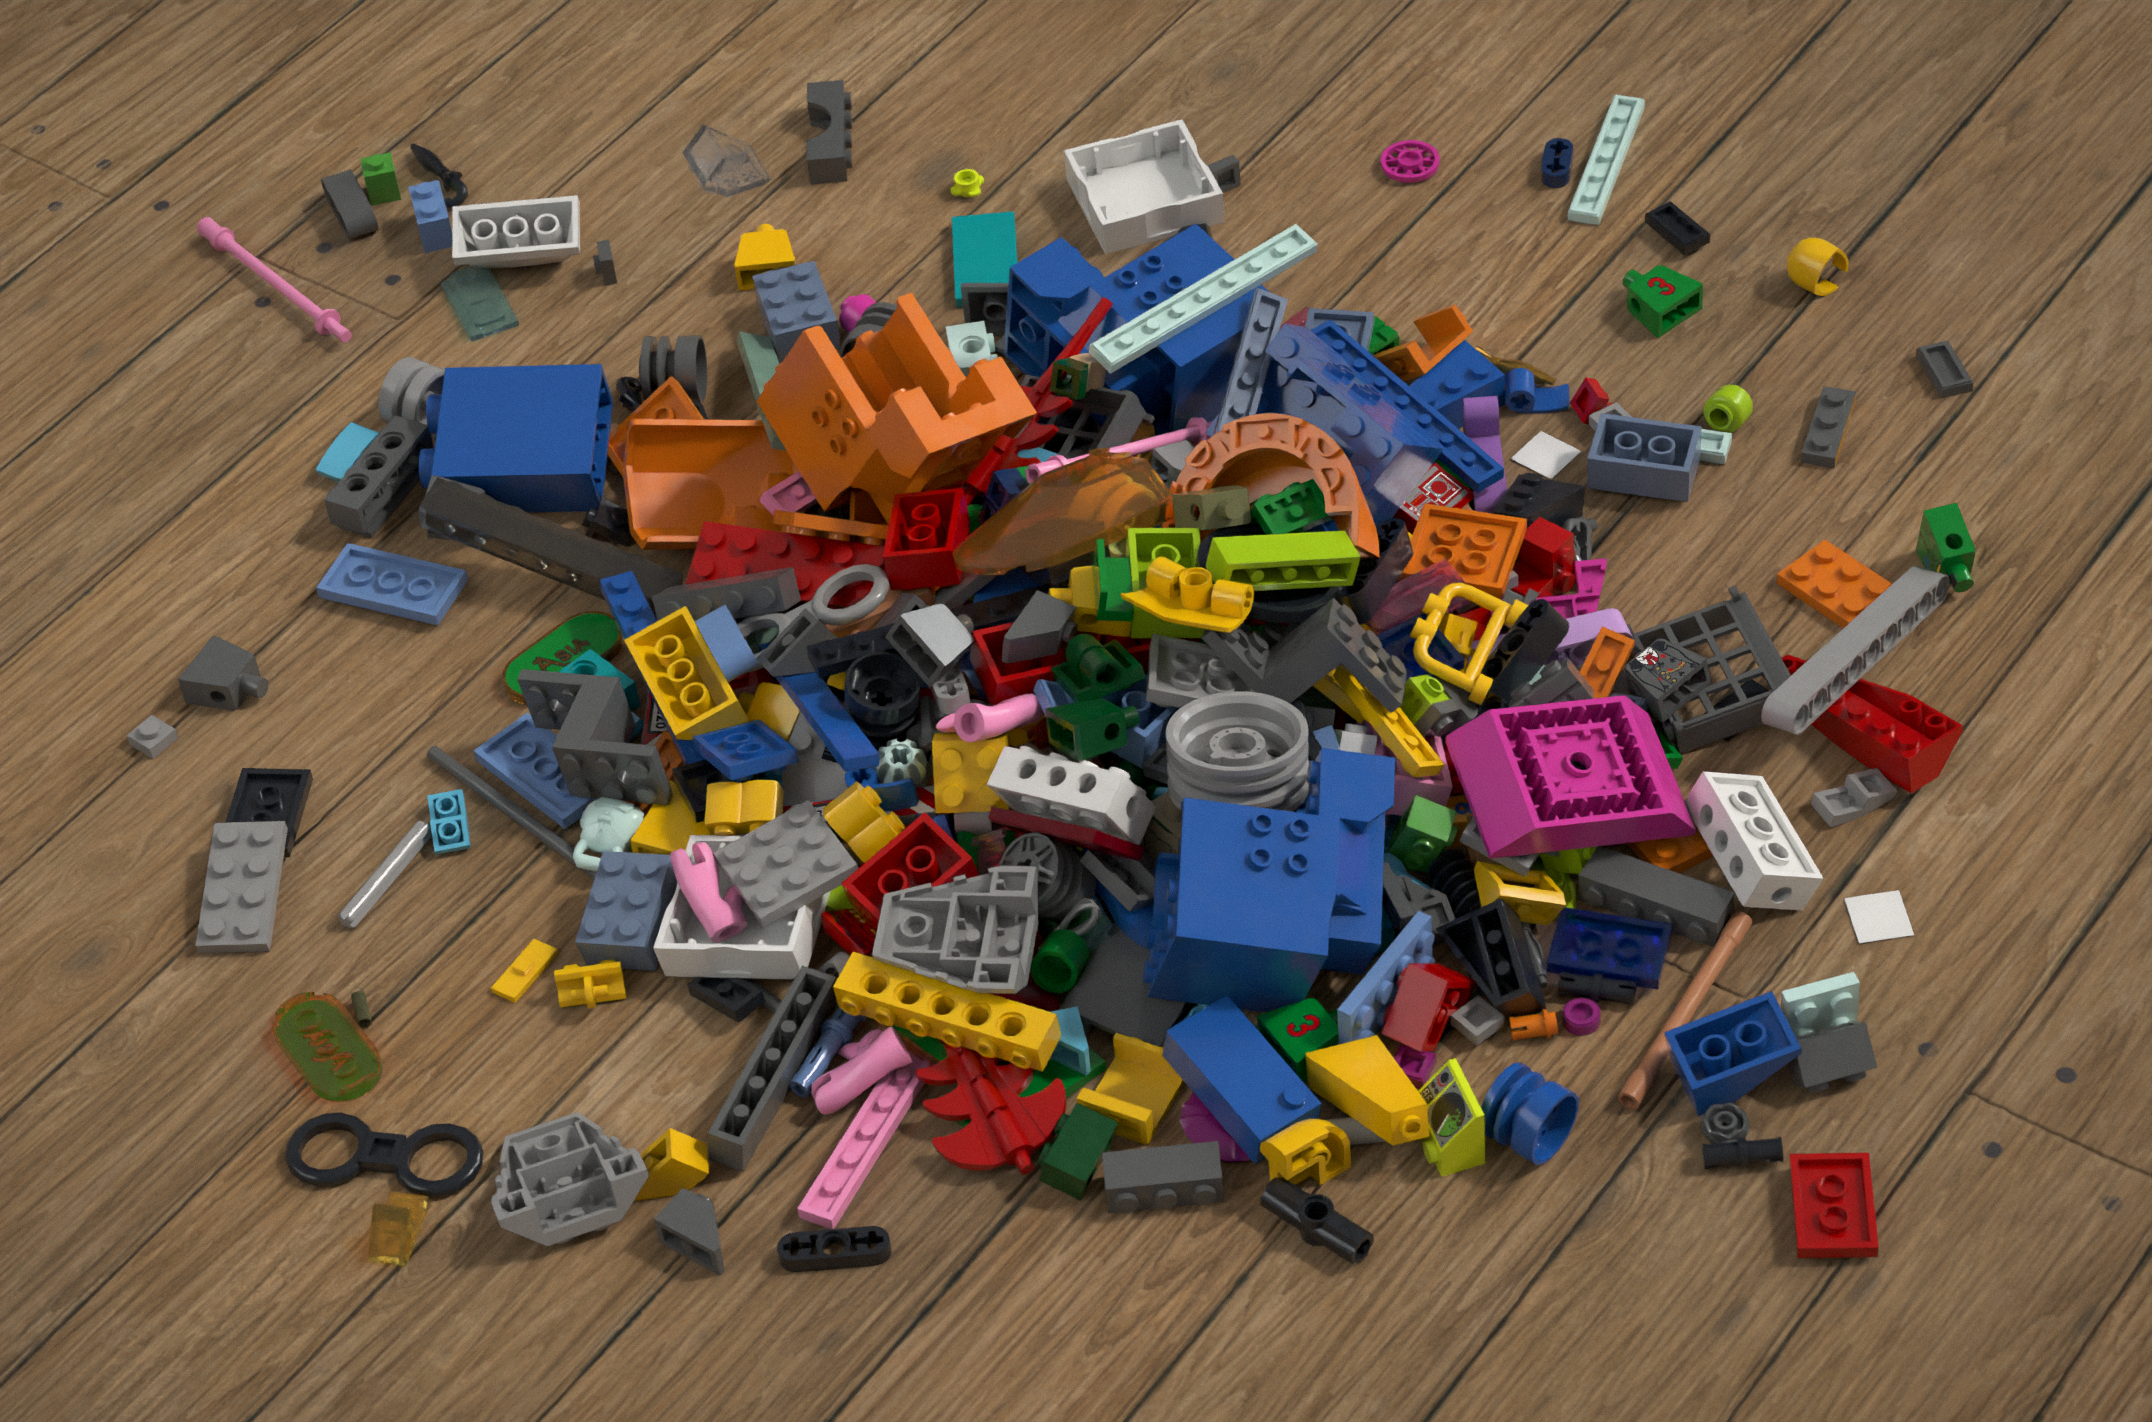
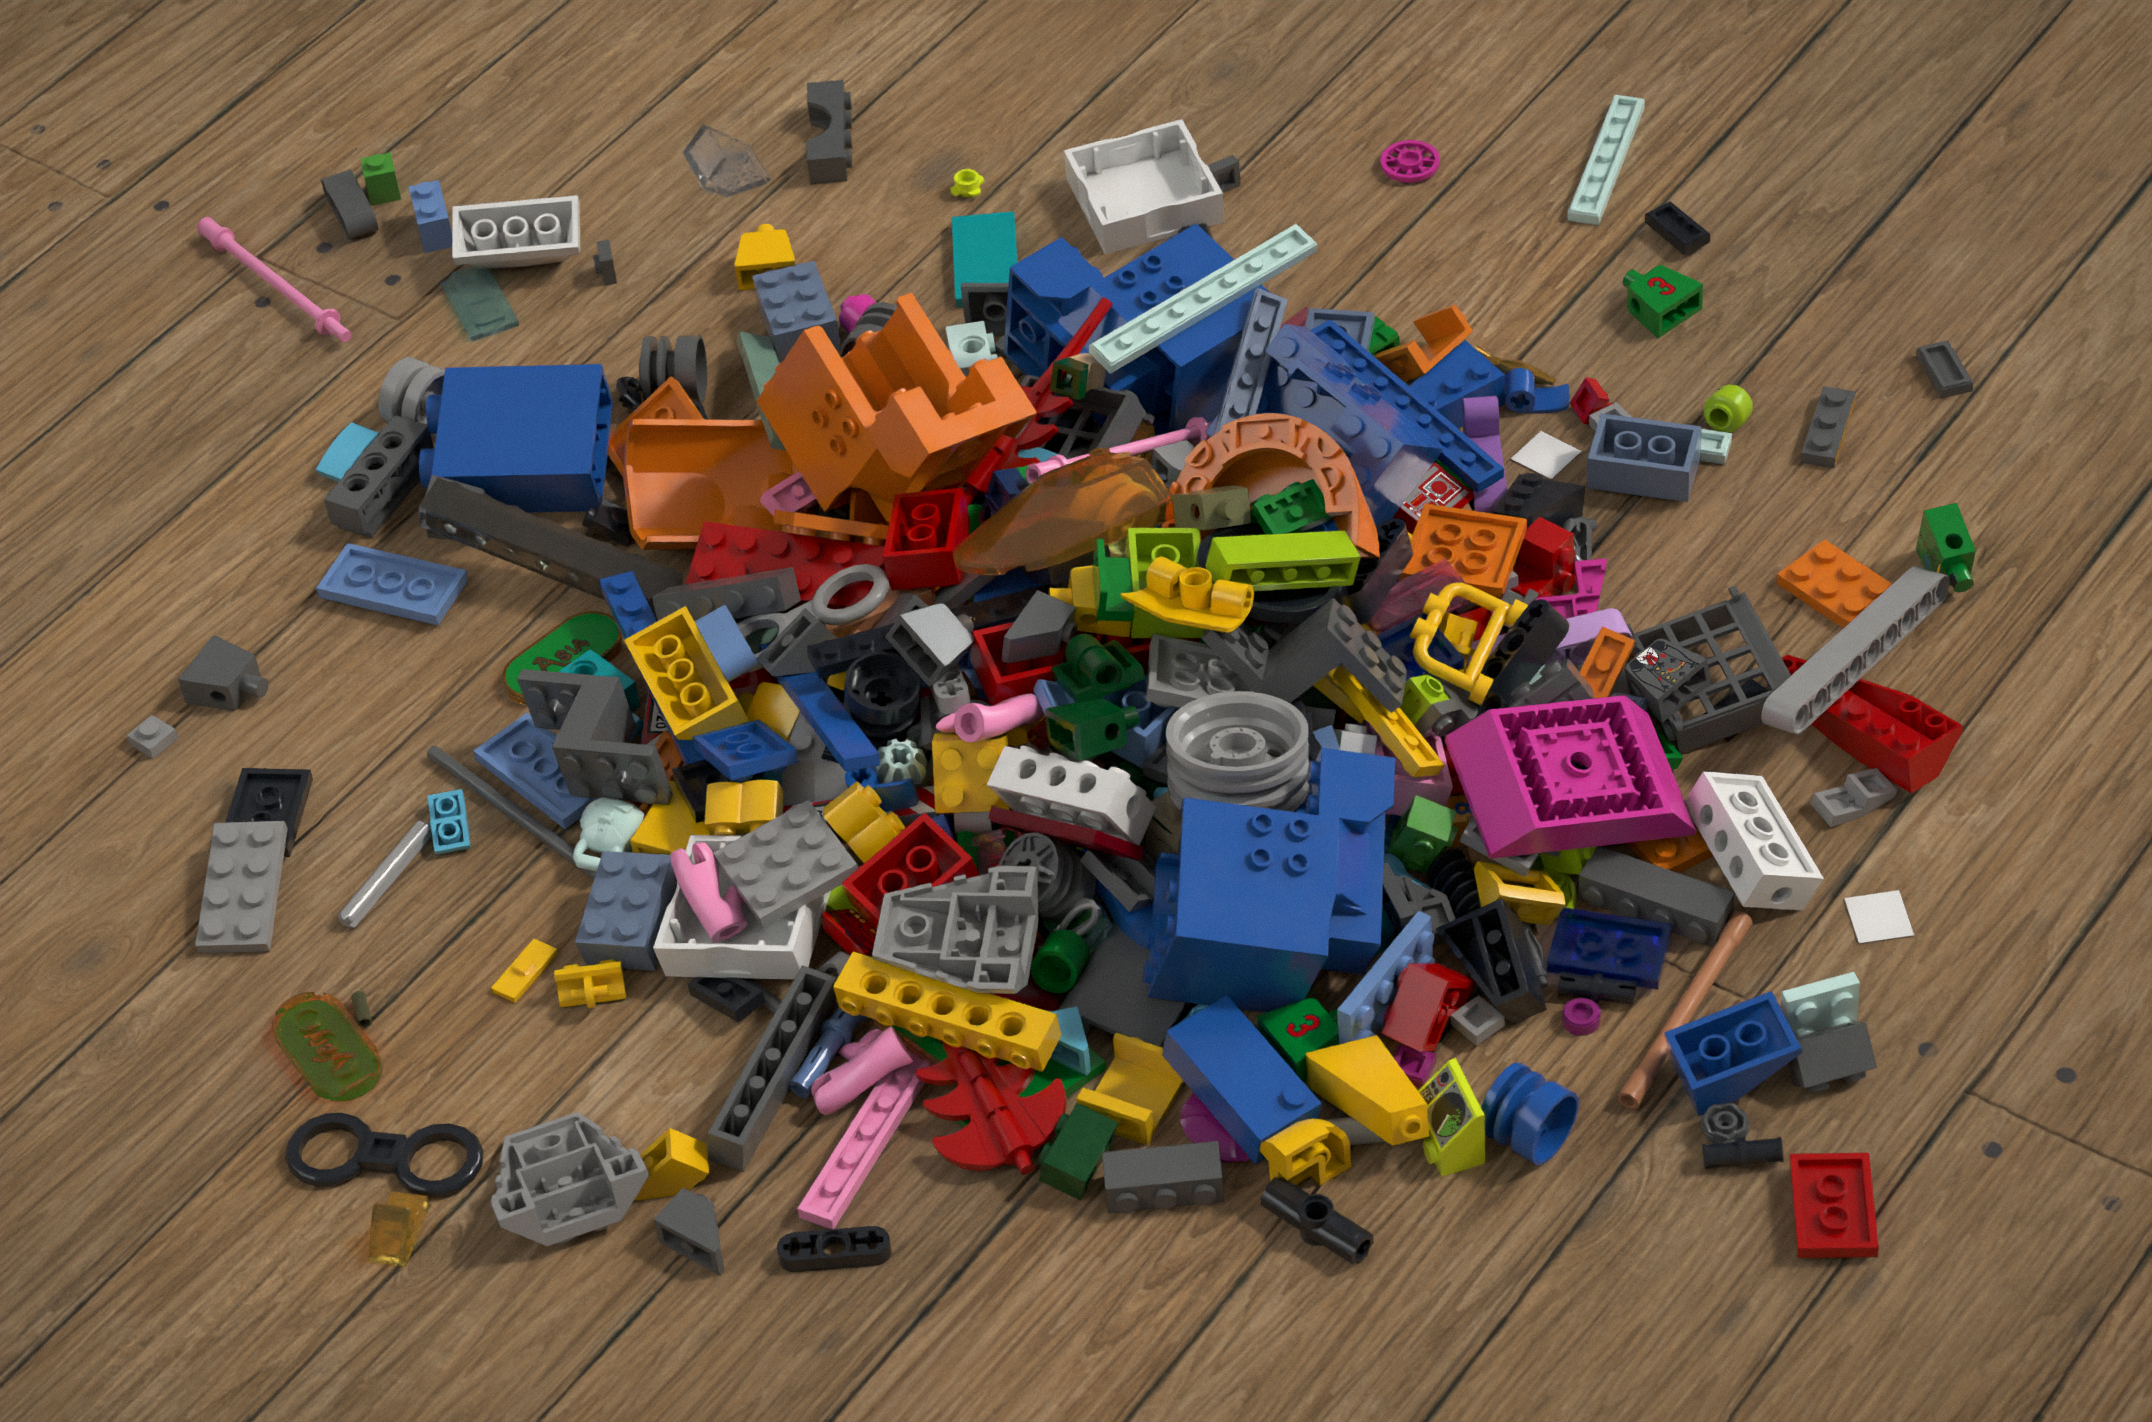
(451, 179): black piece -> none
(1536, 1025): orange pin -> none
(1561, 163): dark blue beam -> none
(1808, 261): yellow helmet -> none

